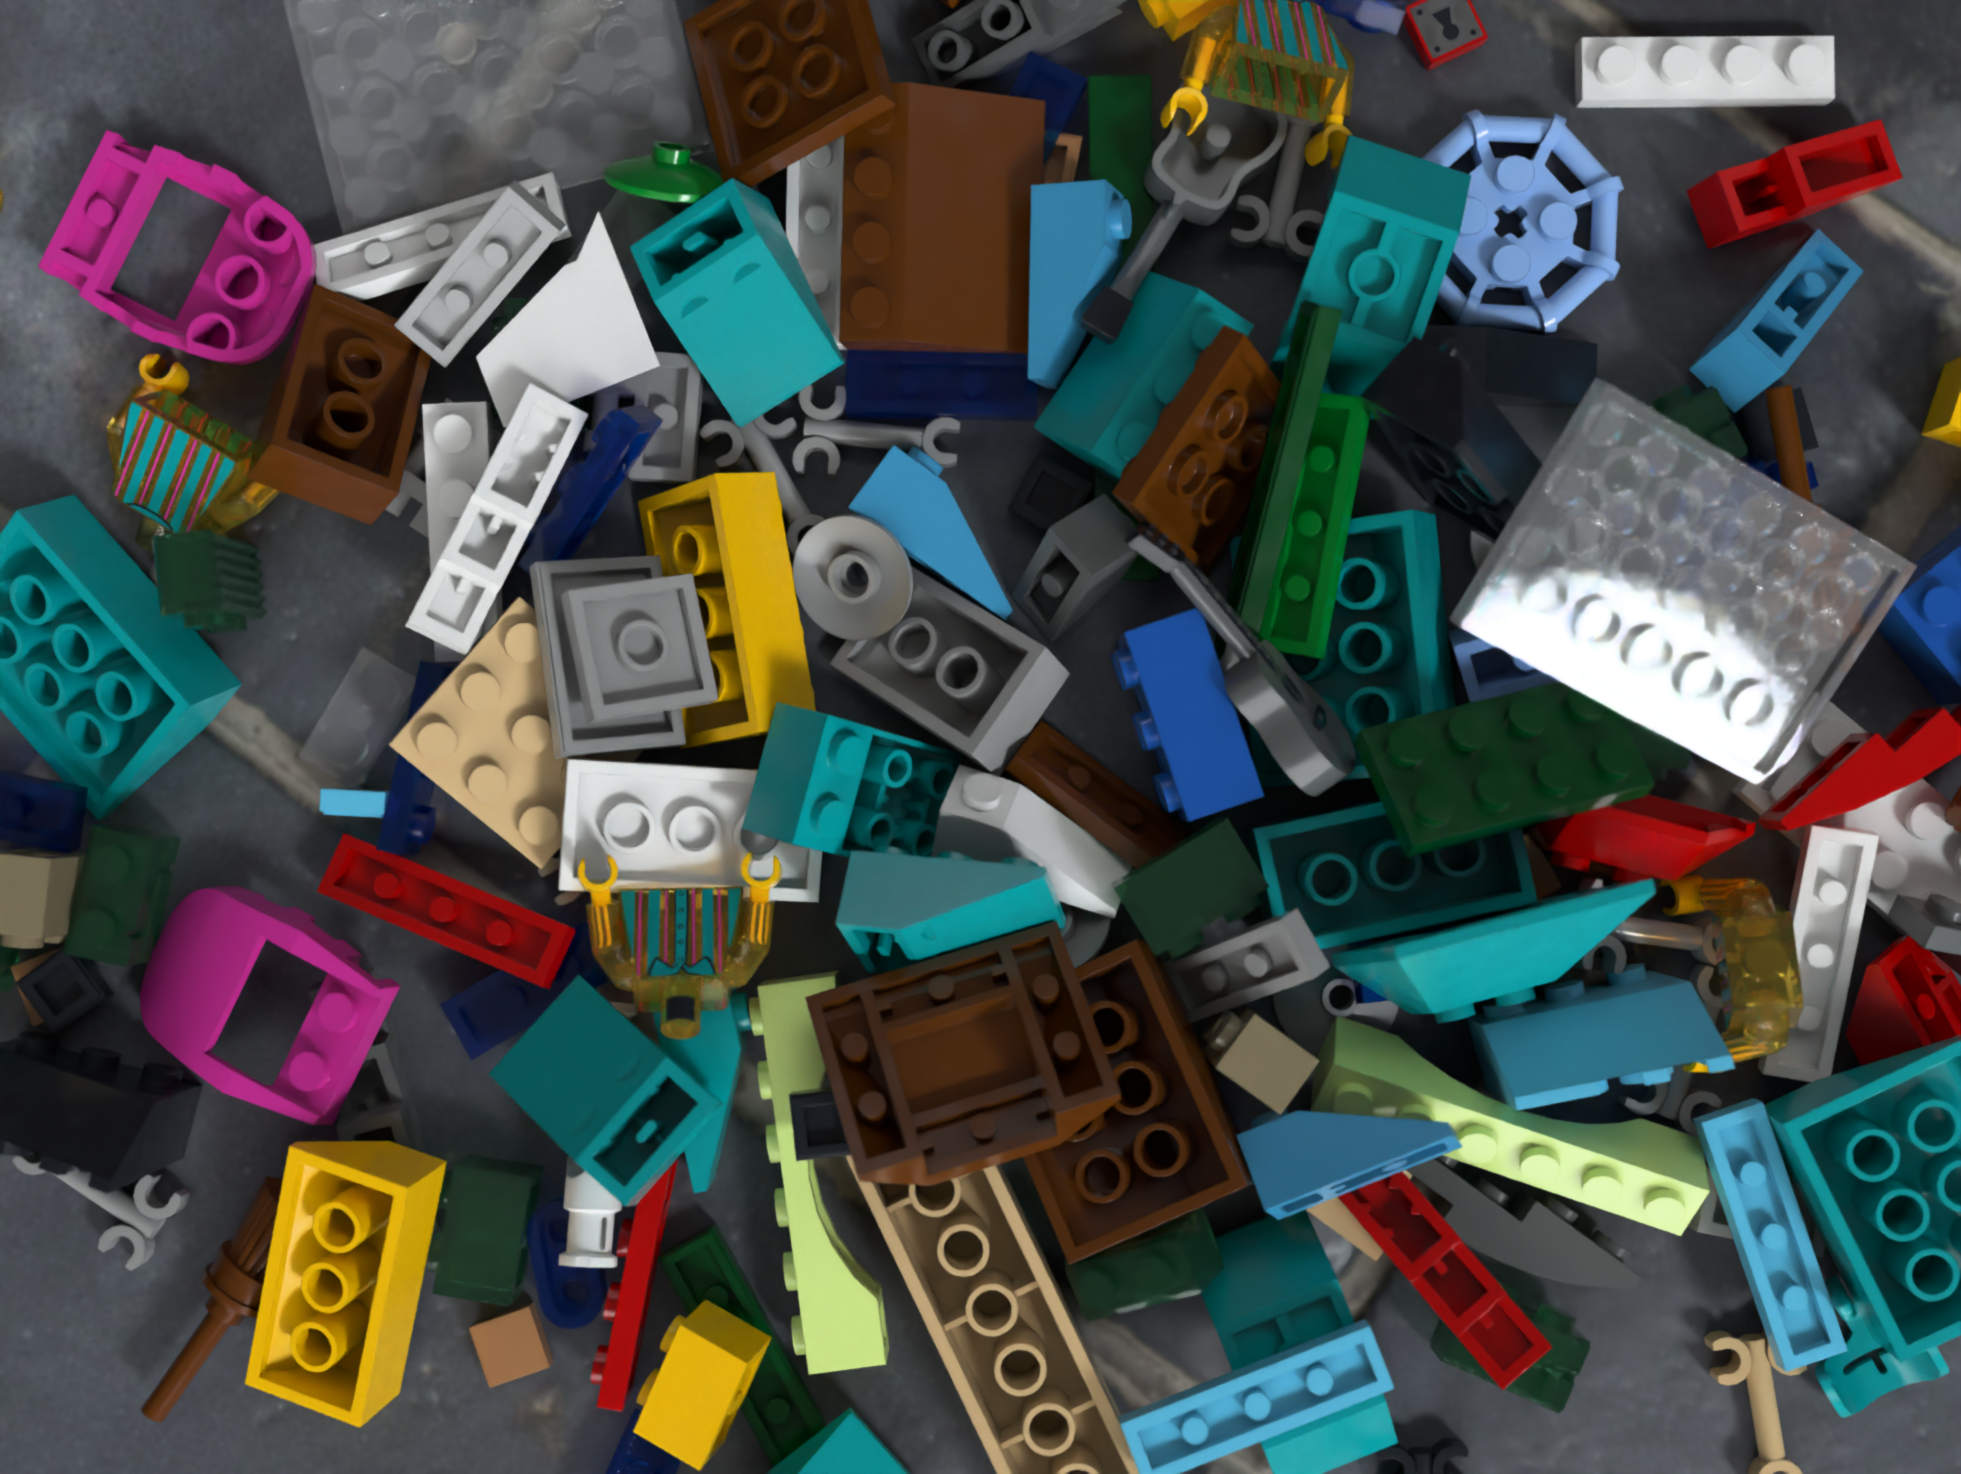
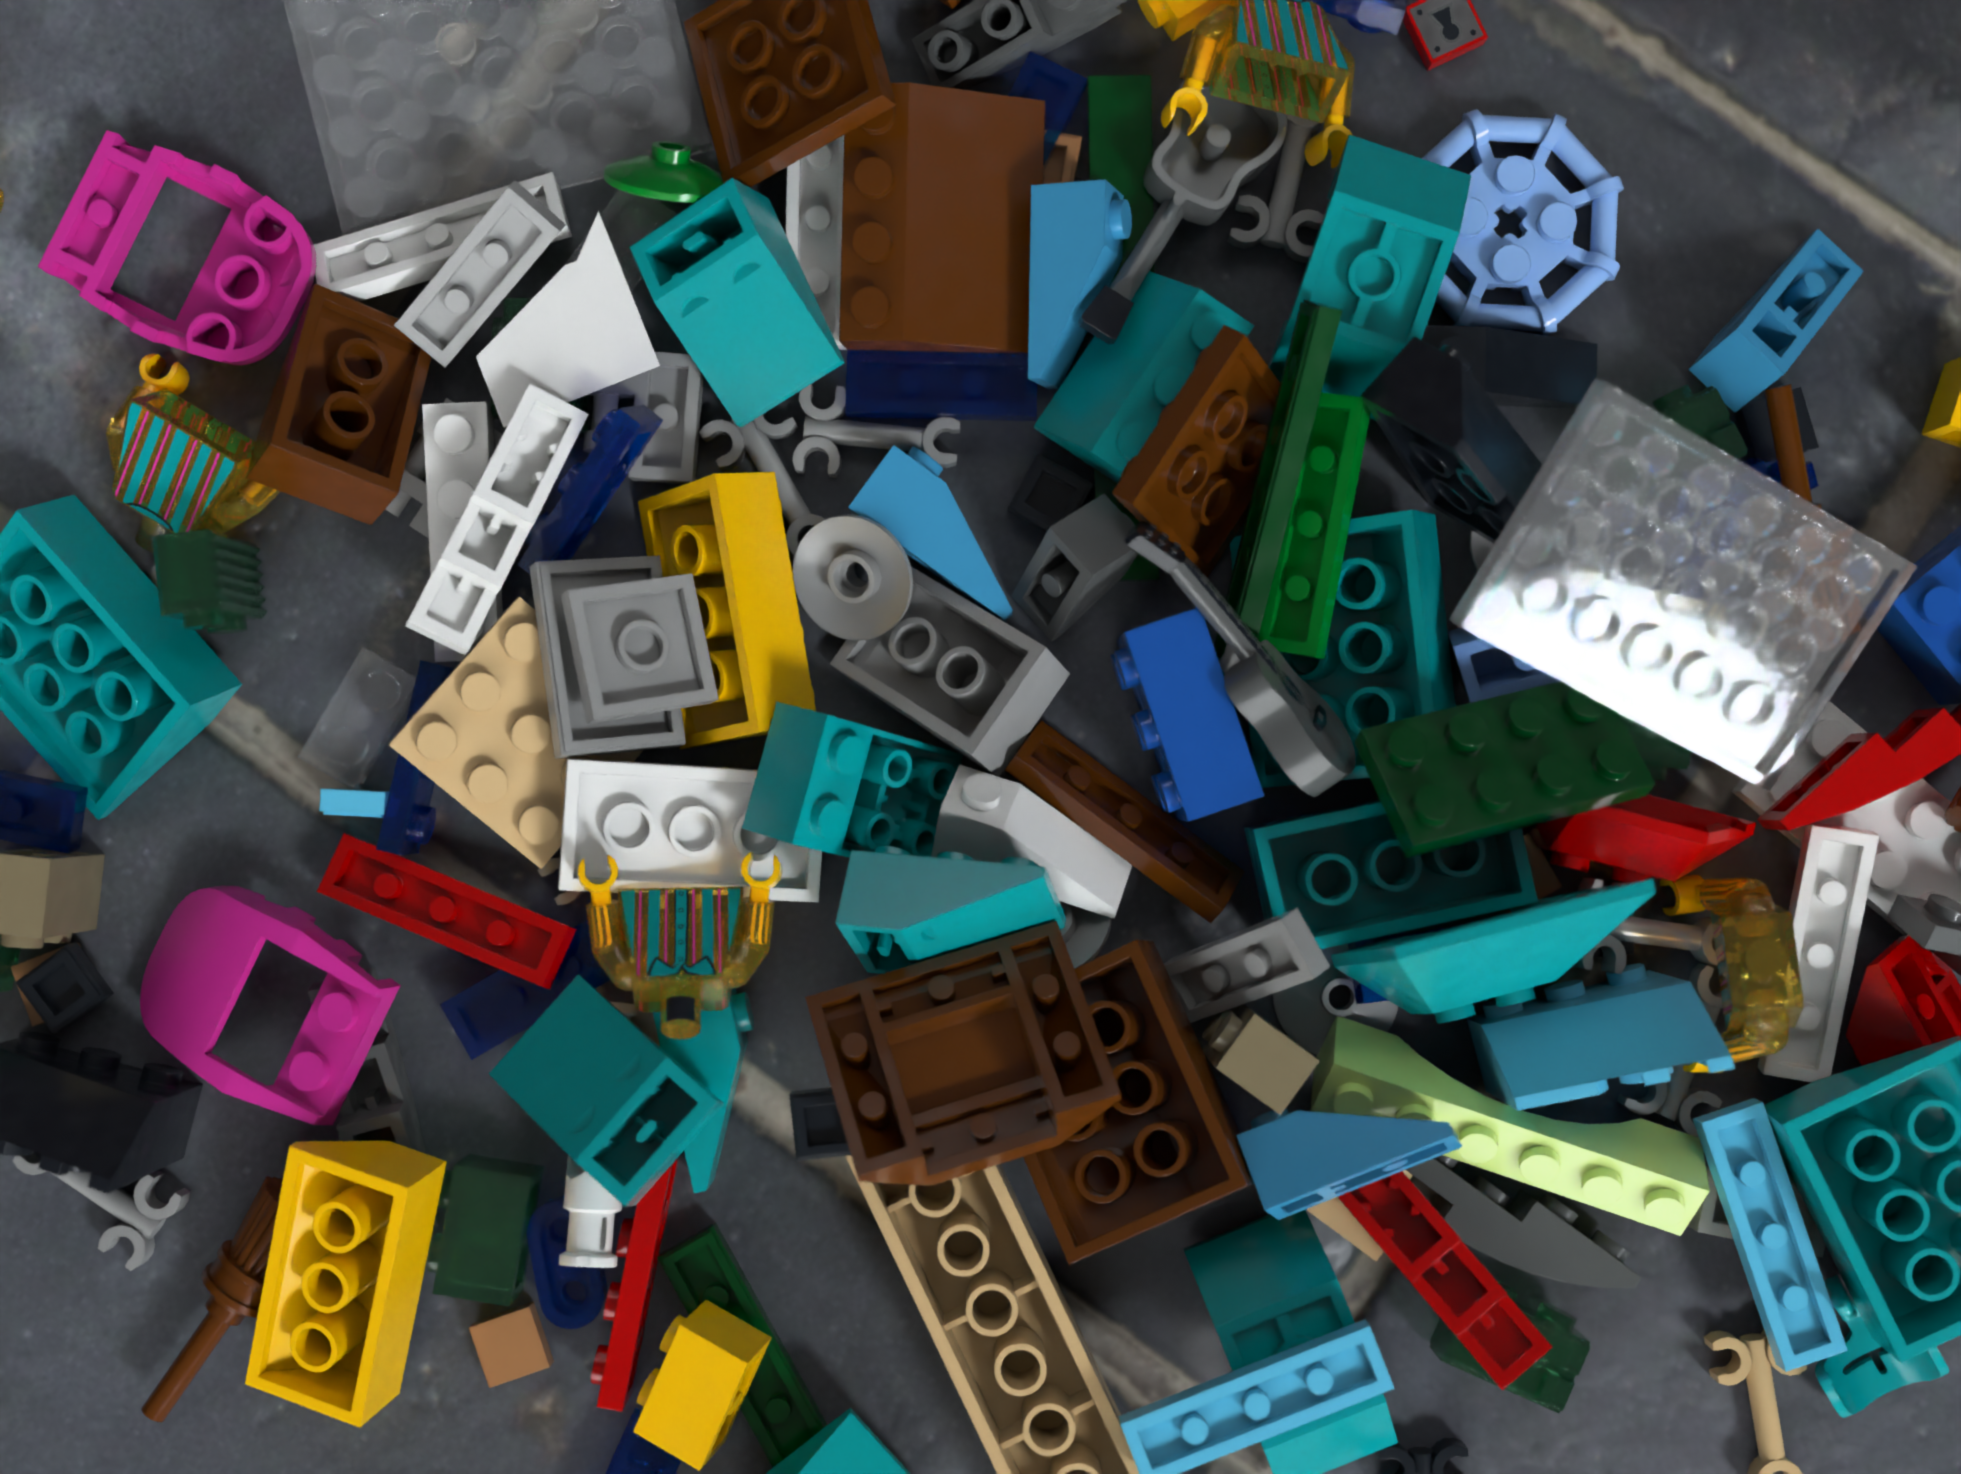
(121, 894): clear green brick -> none
(838, 1298): yellowish green arch -> none
(1148, 1268): clear green brick -> none
(1191, 887): clear green brick -> none
(1704, 71): white plate -> none
(1793, 183): red slope -> none

